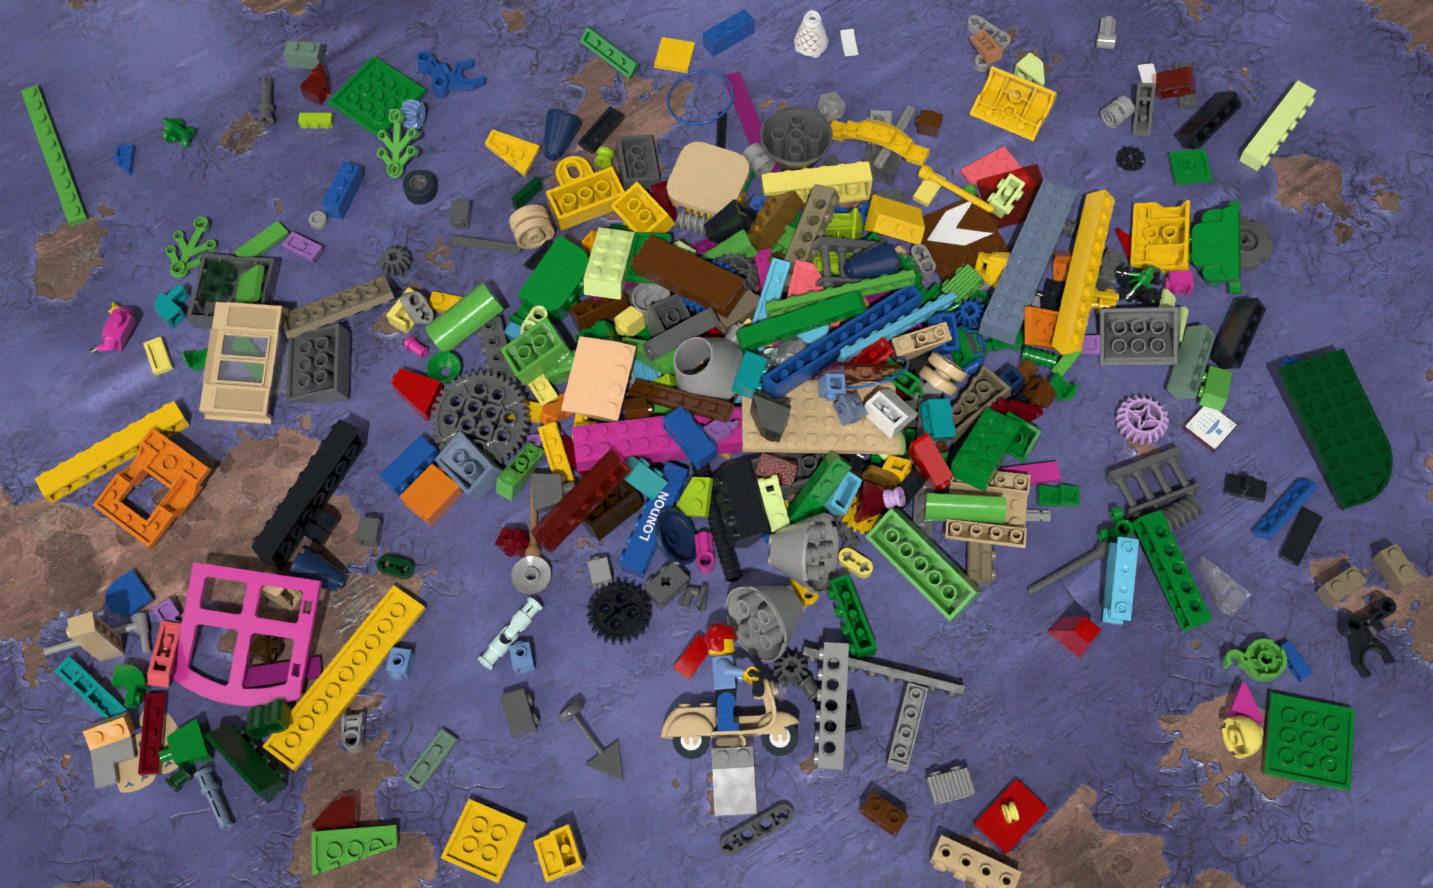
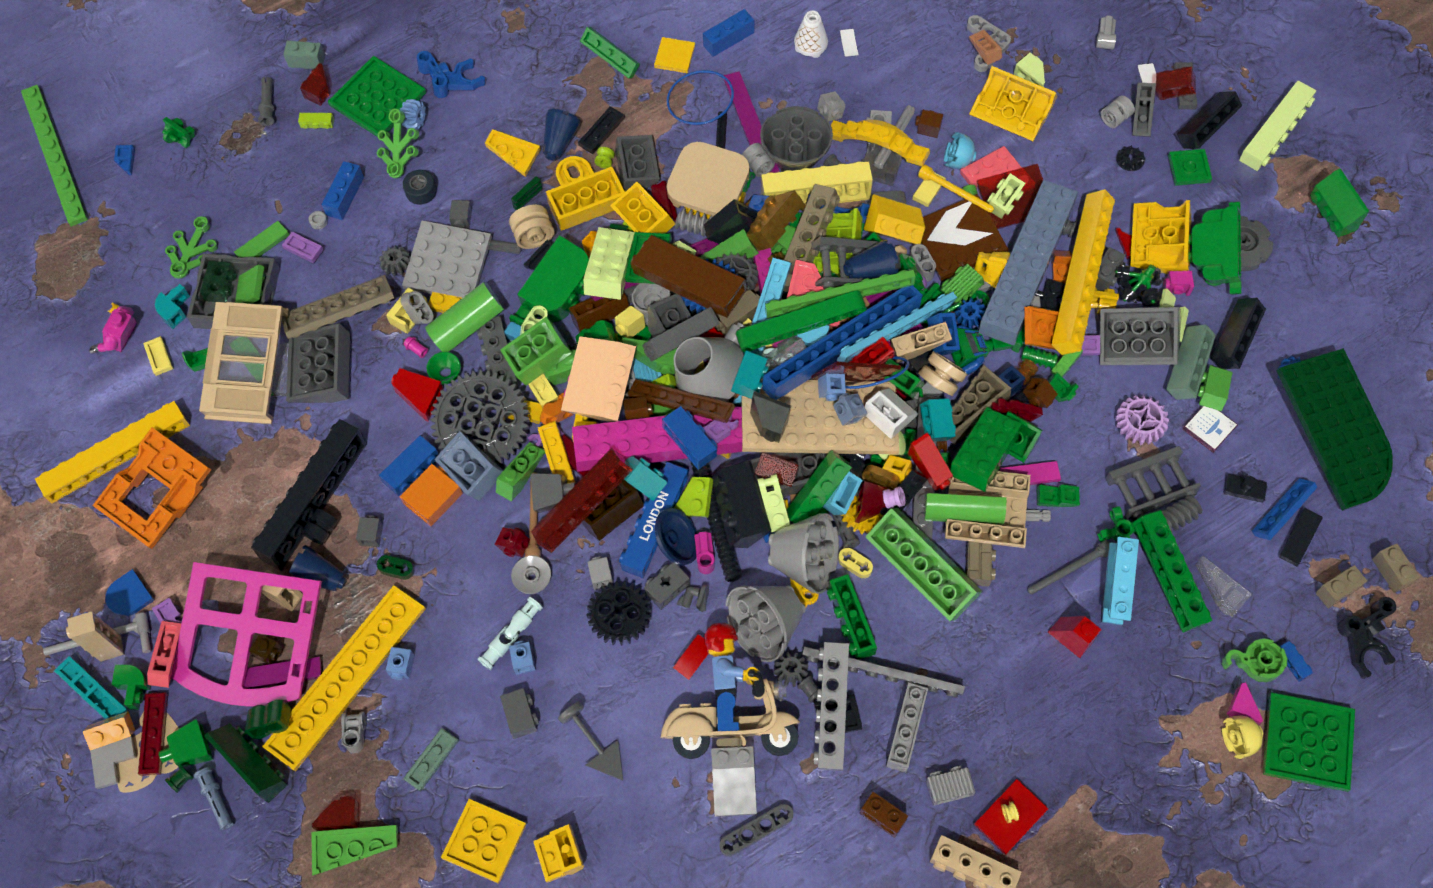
(446, 259): none -> light grey plate
(960, 151): none -> medium azure cylinder
(1339, 203): none -> green slope

